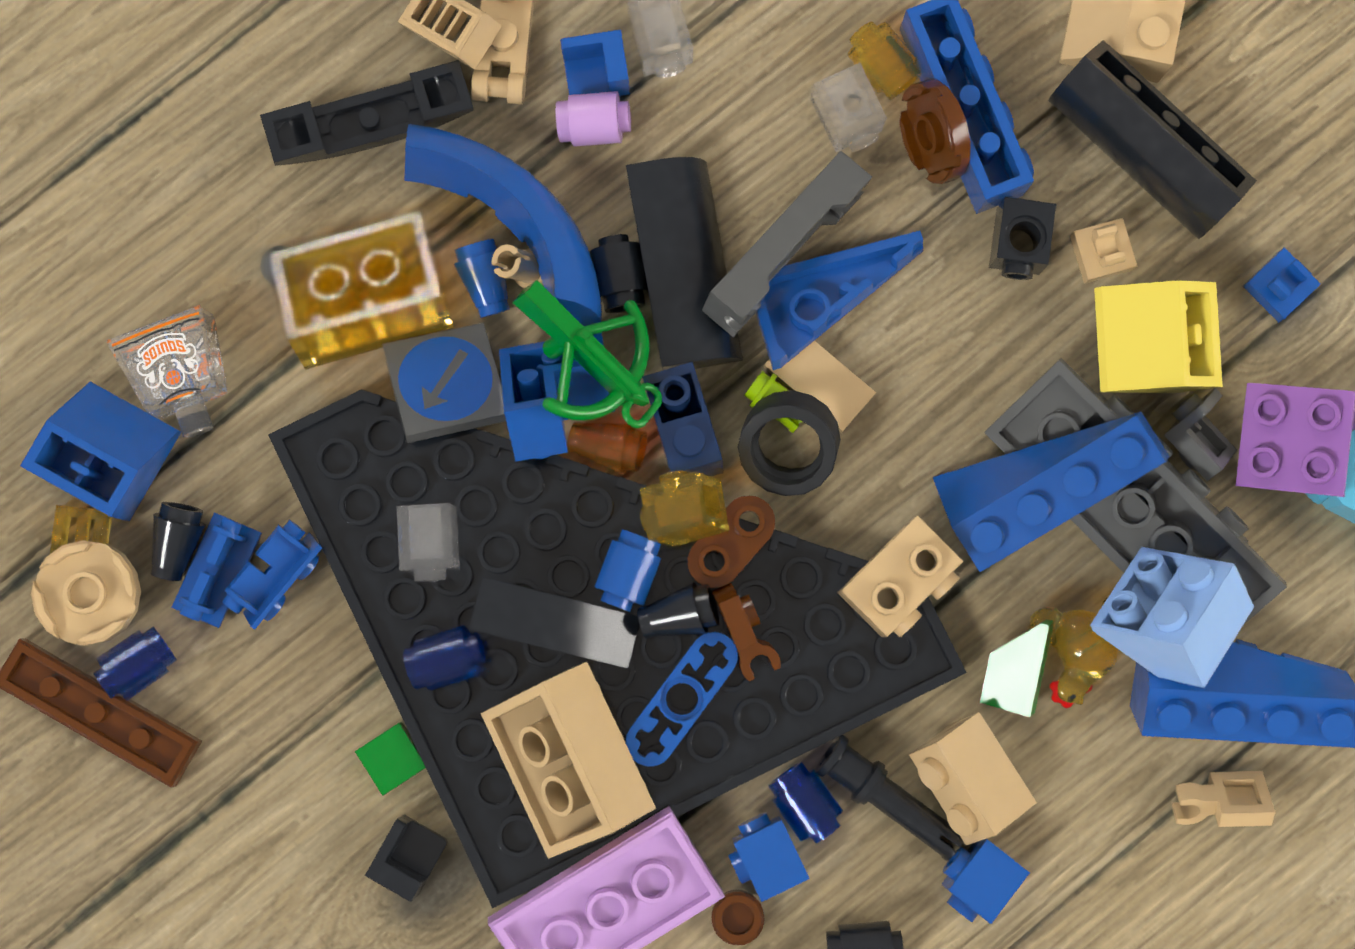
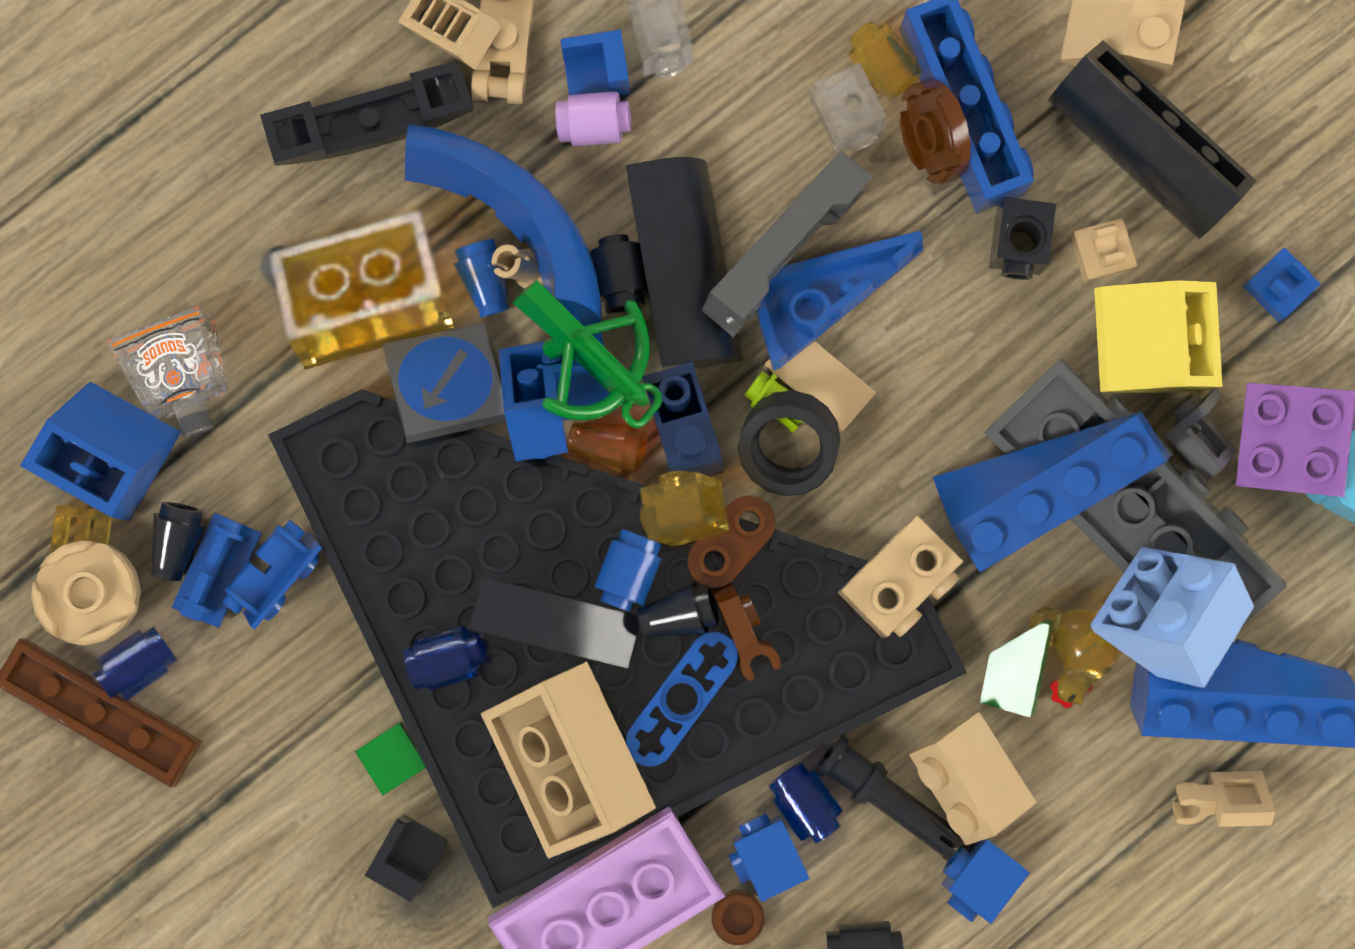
(428, 540): clear brick -> none

